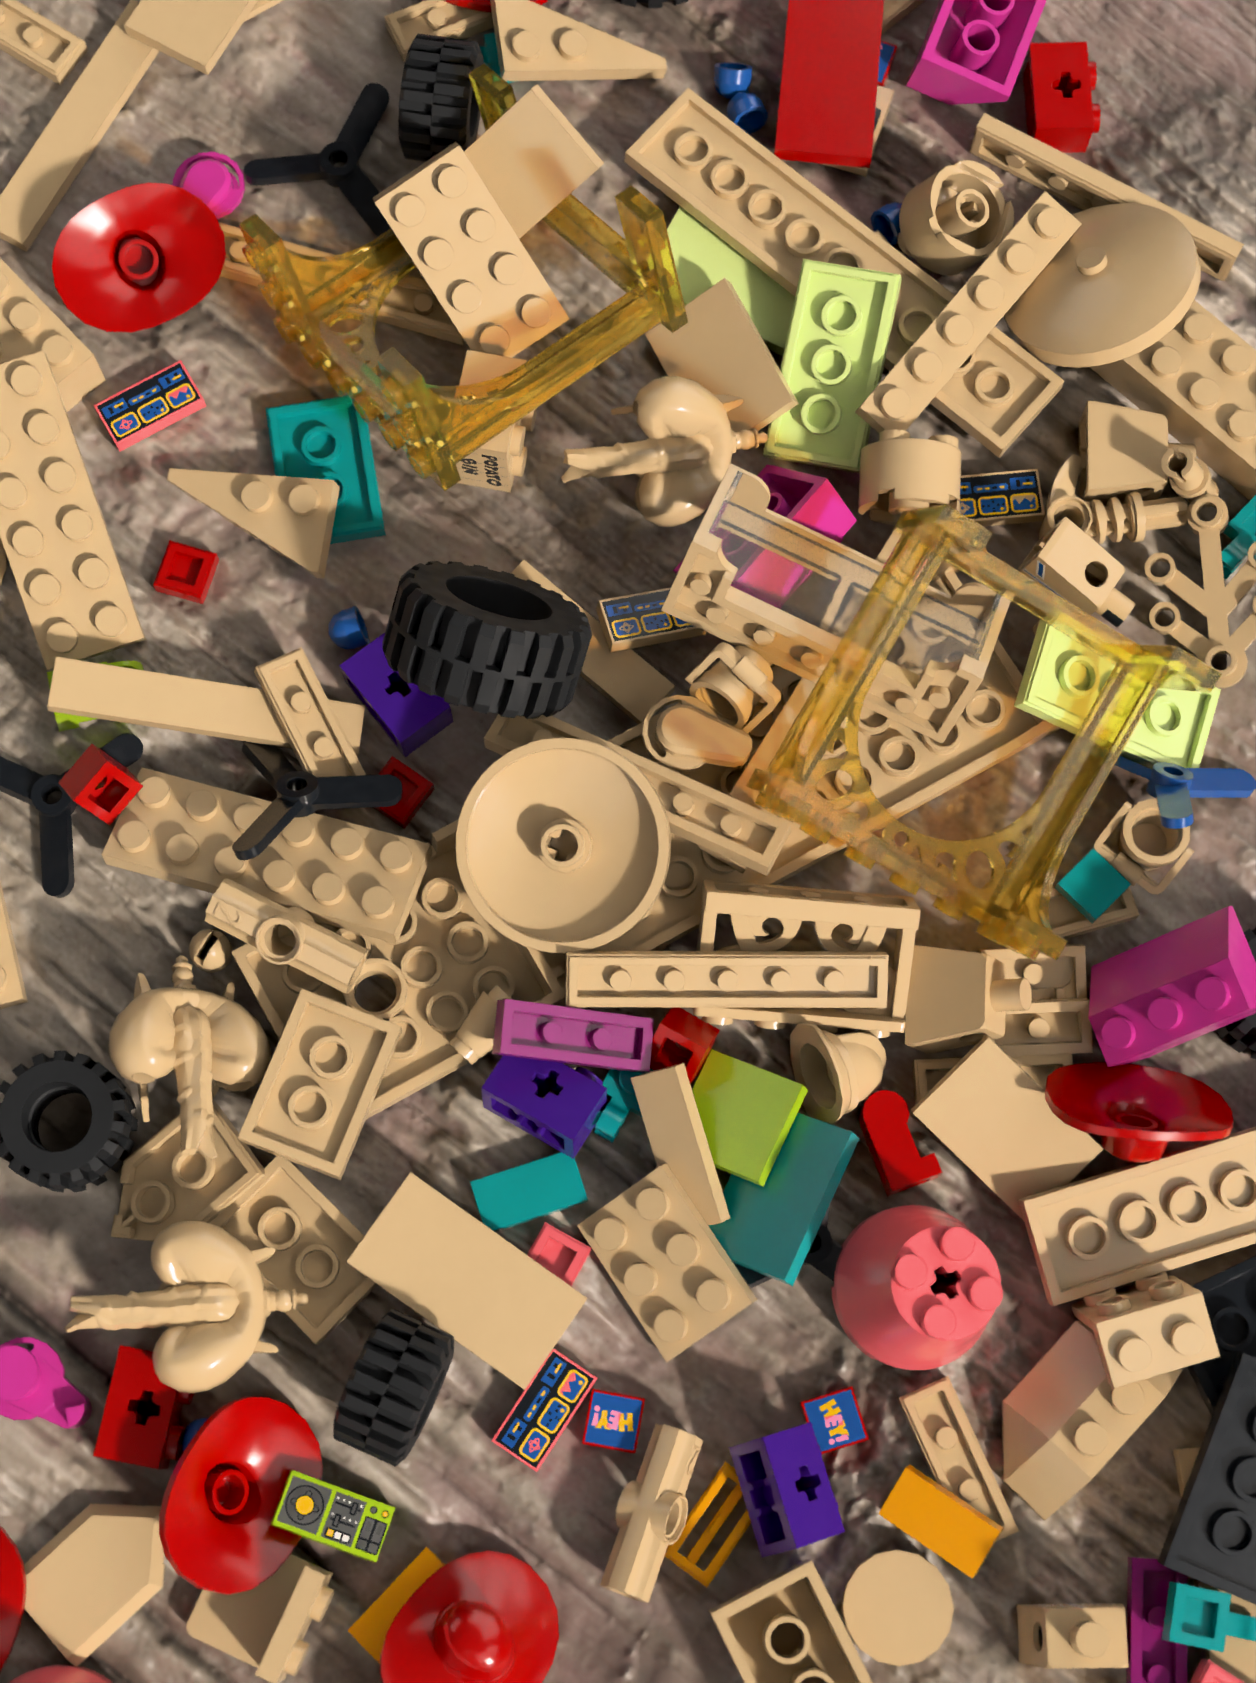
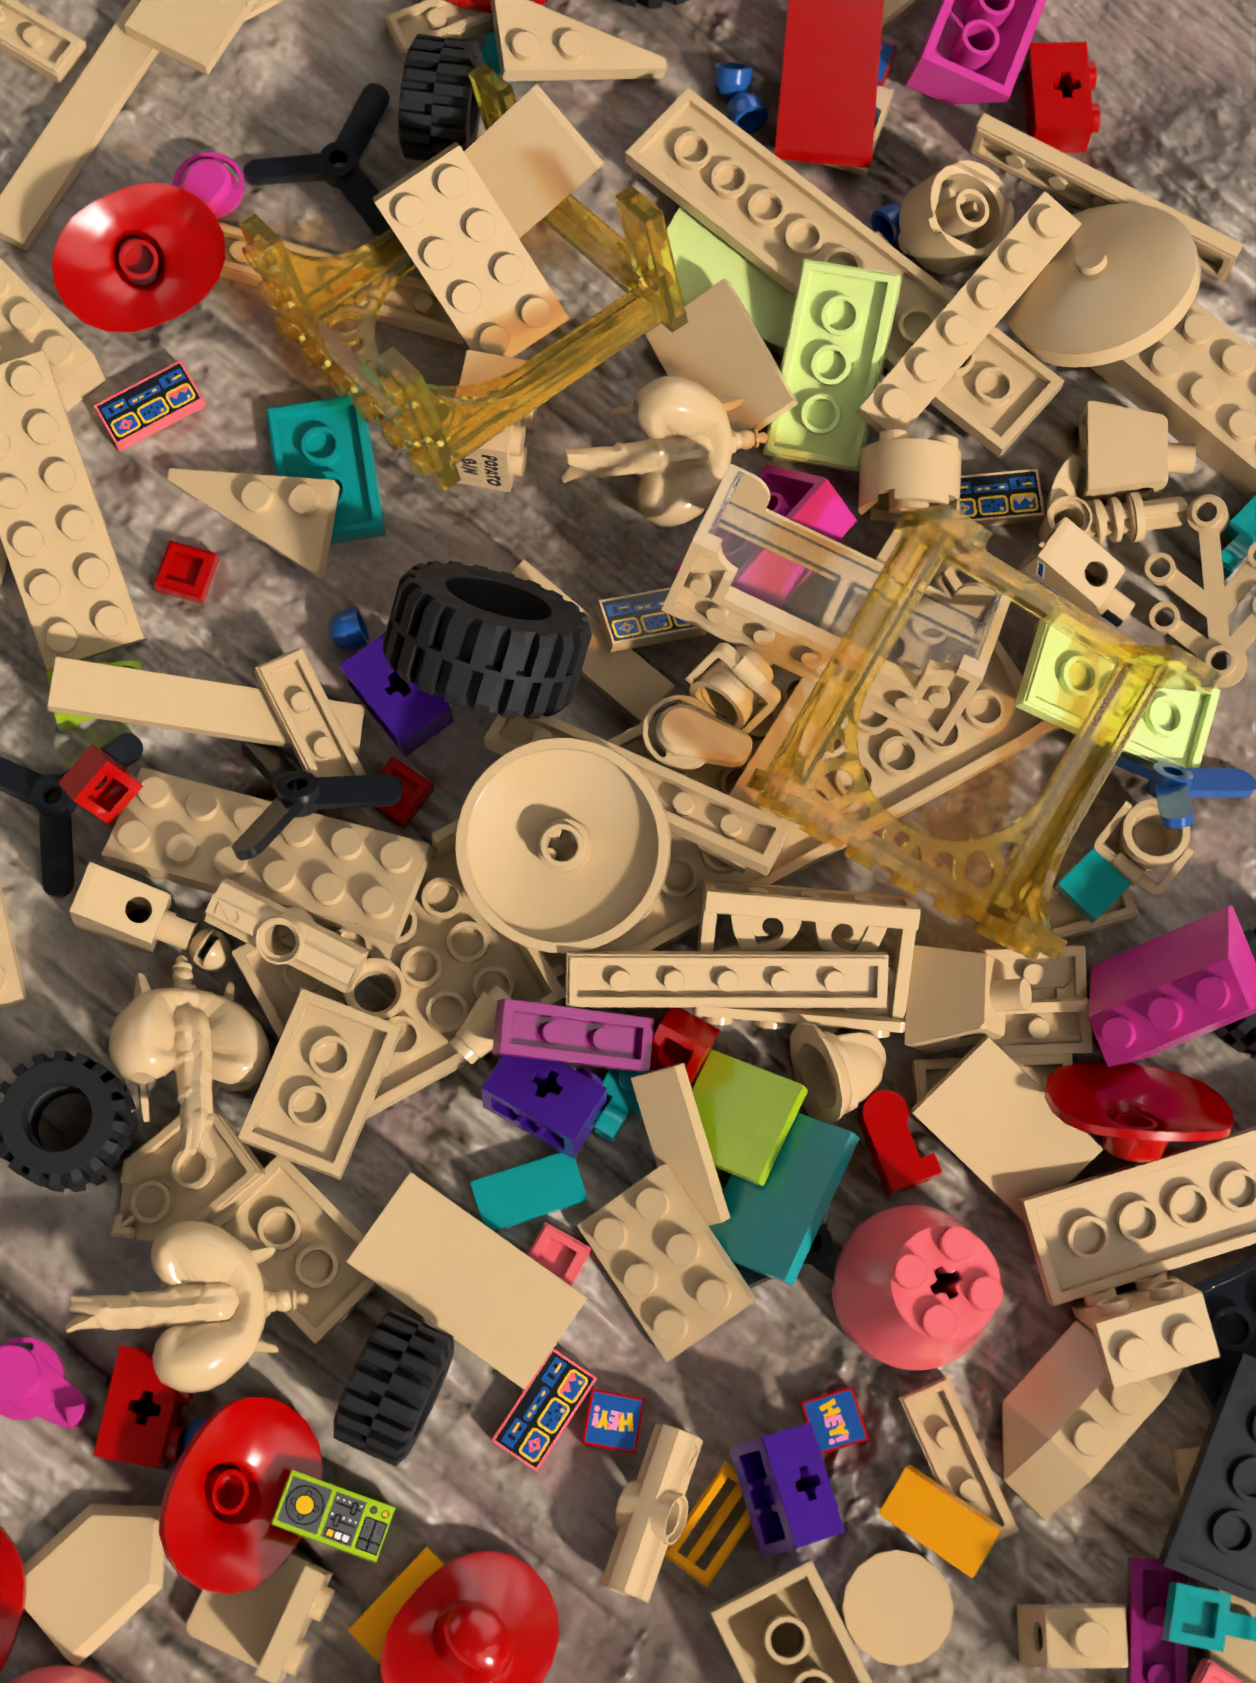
(108, 901): none -> tan torso
(1188, 474): tan pin -> none

